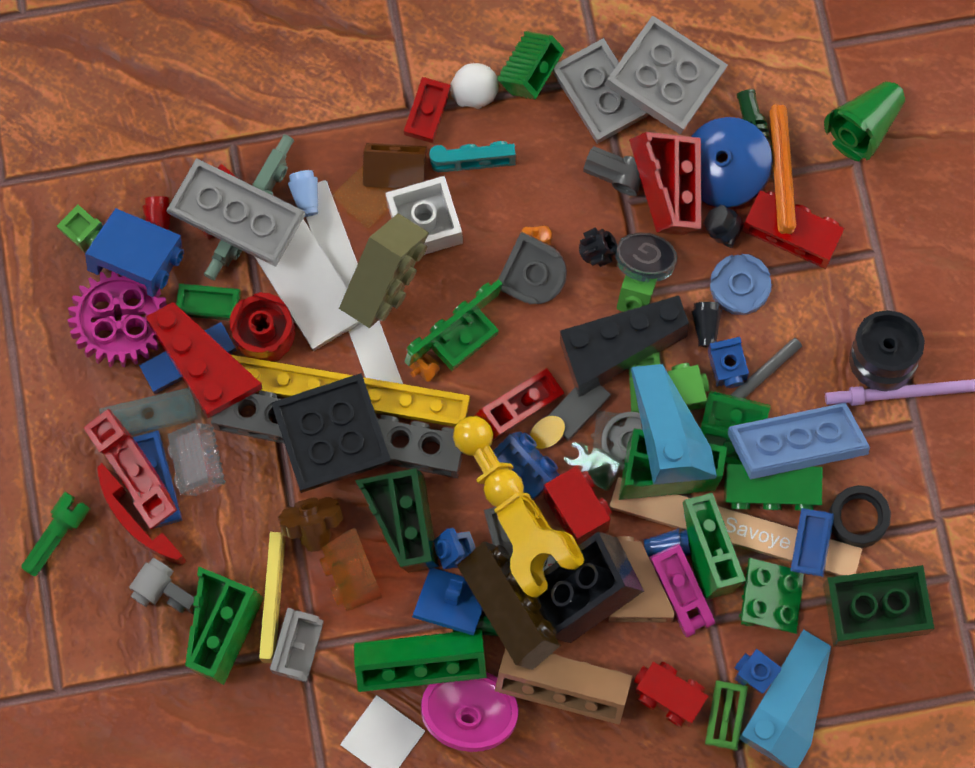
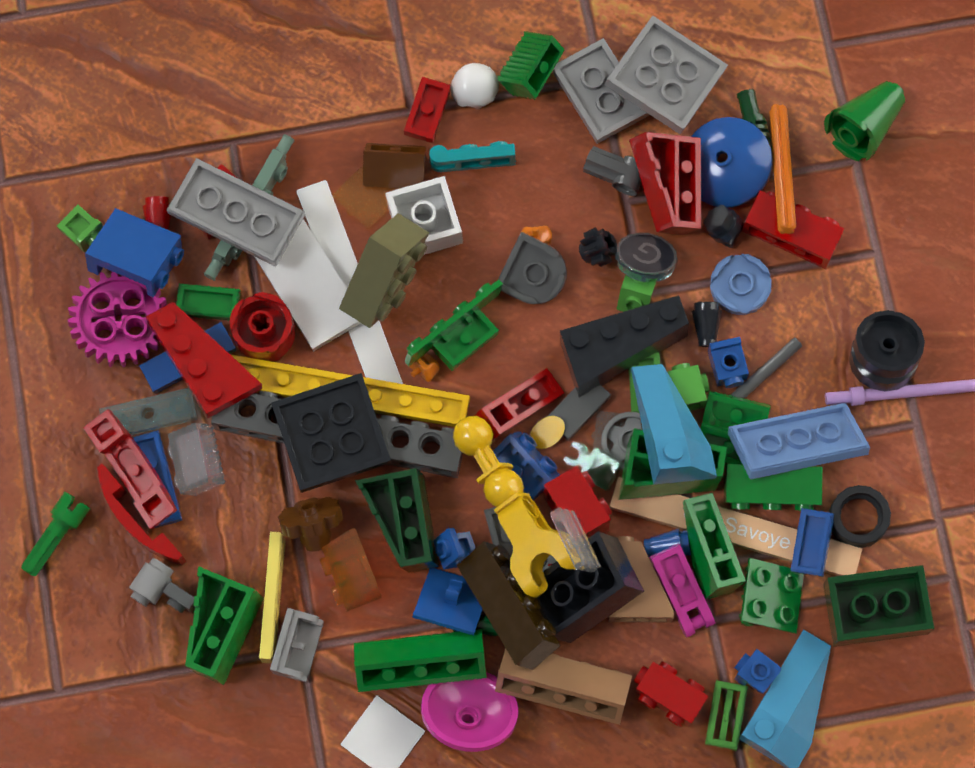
(305, 191): light blue cone -> none
(575, 540): none -> clear tile

